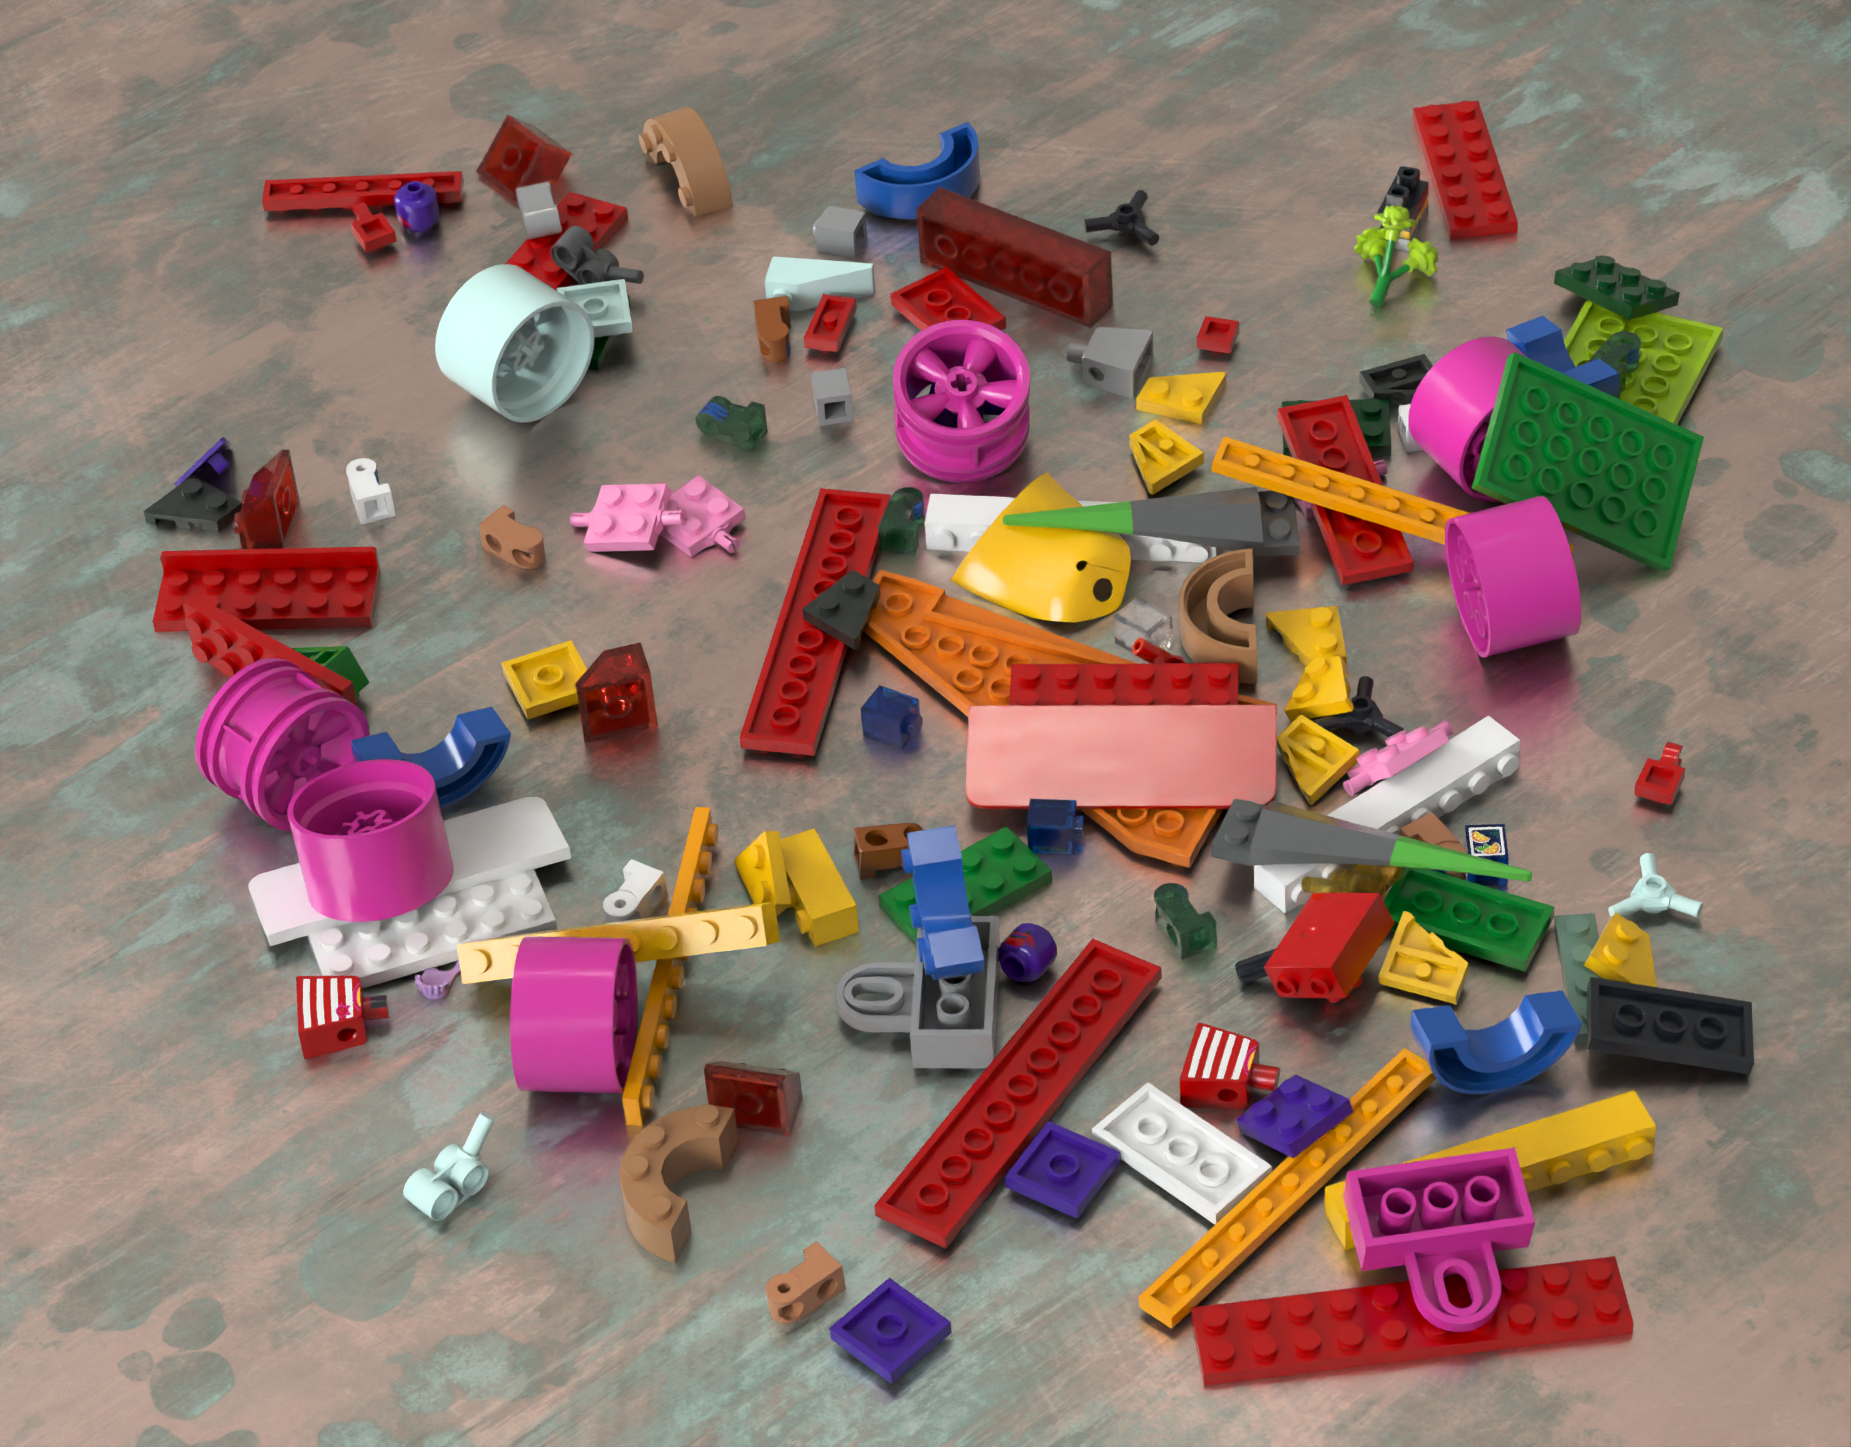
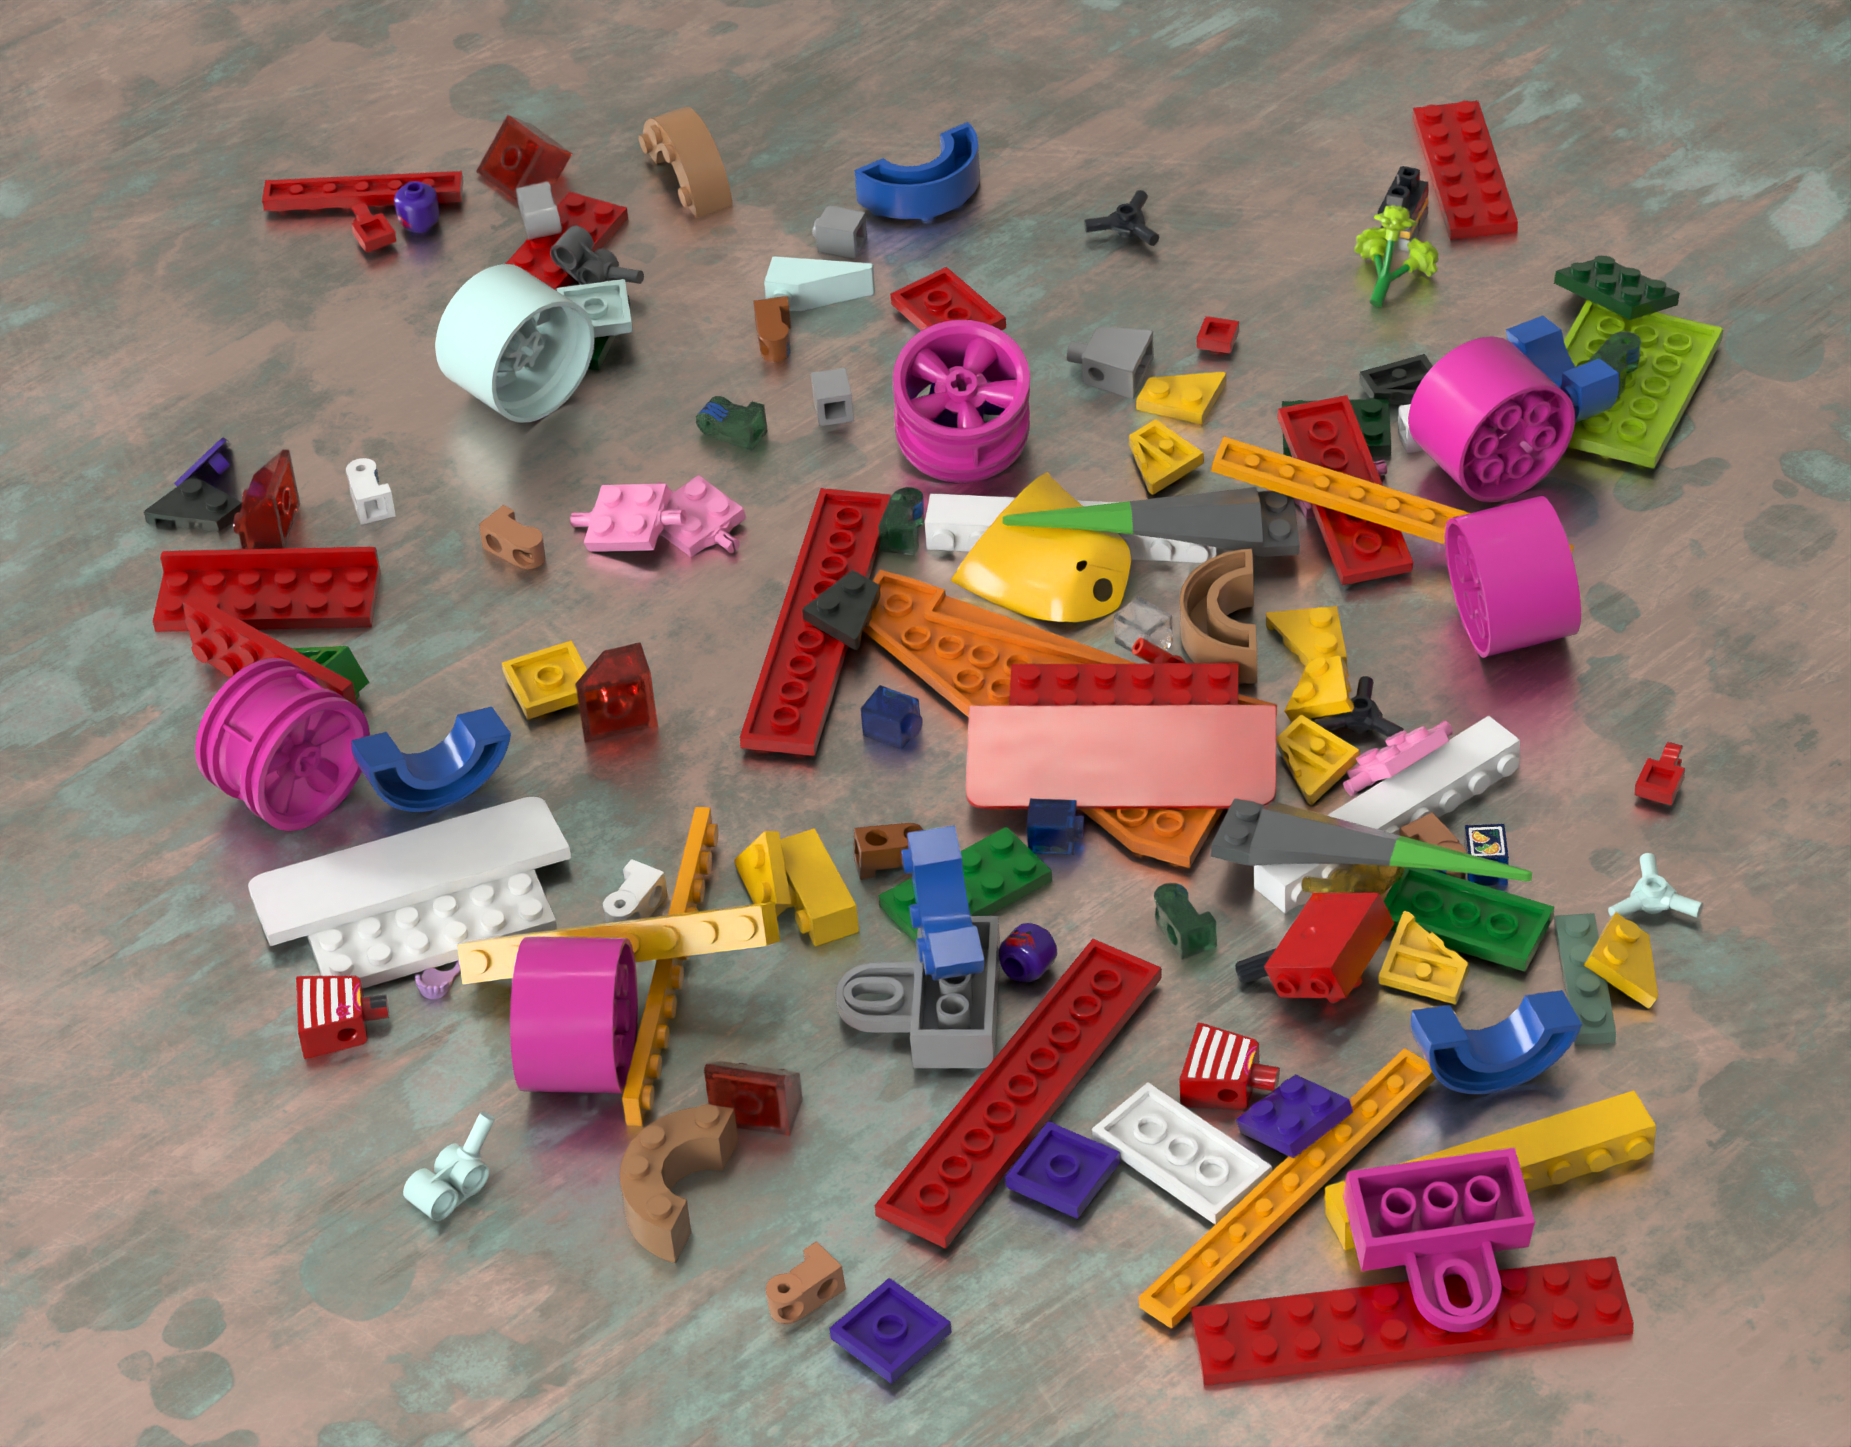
(370, 840): dark pink wheel -> none
(830, 323): red plate -> none
(1015, 257): clear red brick -> none
(1594, 457): green plate -> none
(1670, 1025): black plate -> none

